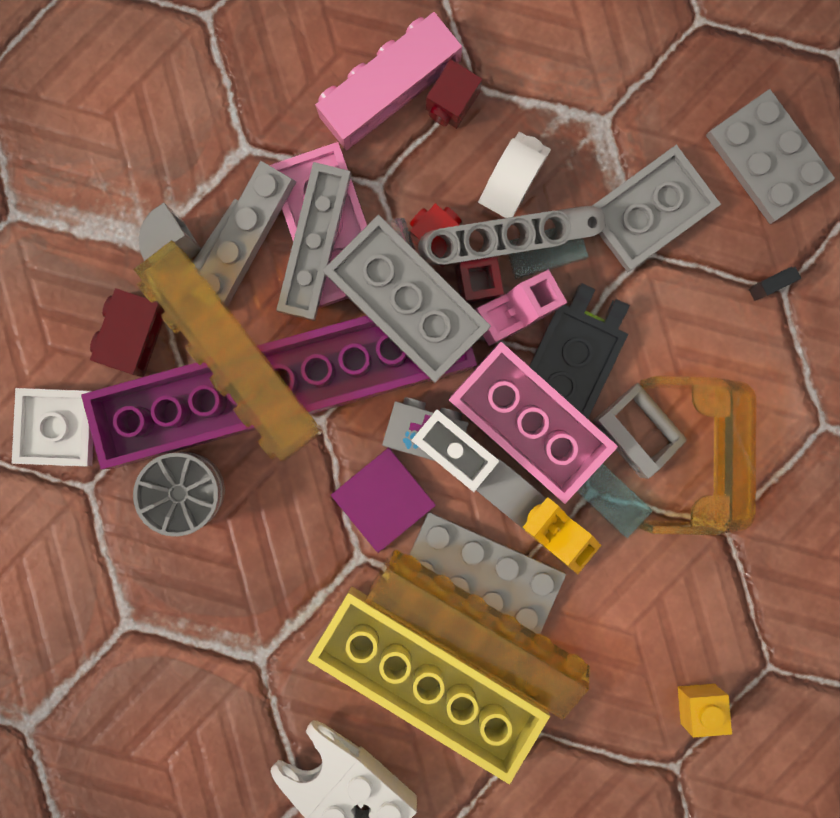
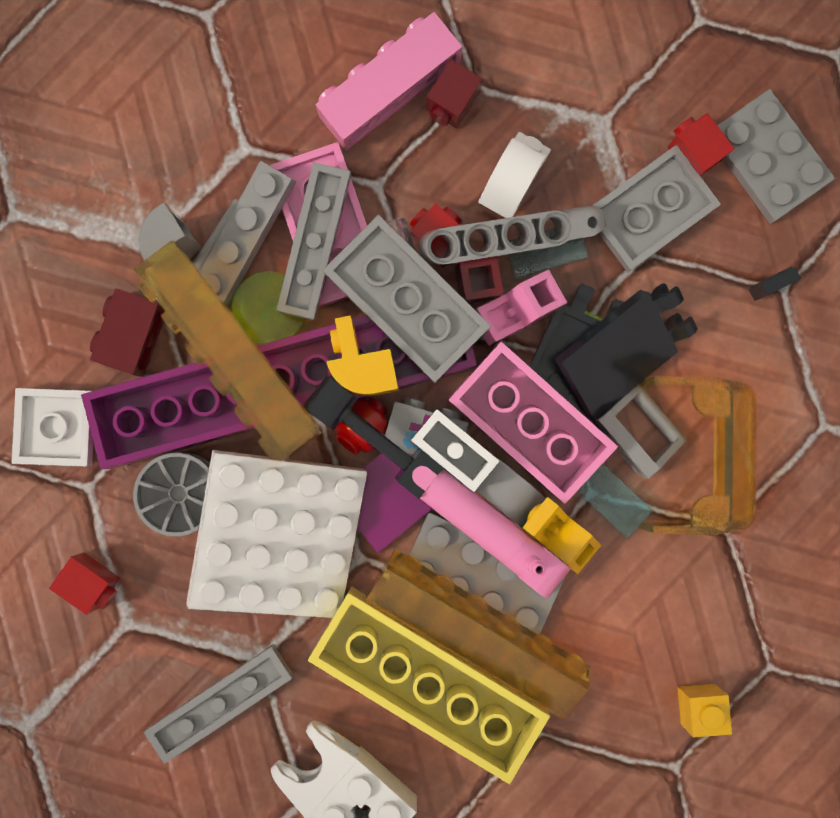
(85, 584): none -> red brick
(218, 703): none -> light grey plate
(256, 308): none -> clear neon green tile
(275, 536): none -> white plate
(364, 373): none -> yellow brick
(373, 413): none -> red head
(446, 495): none -> bright pink piece
(624, 349): none -> black tile
(702, 143): none -> red brick

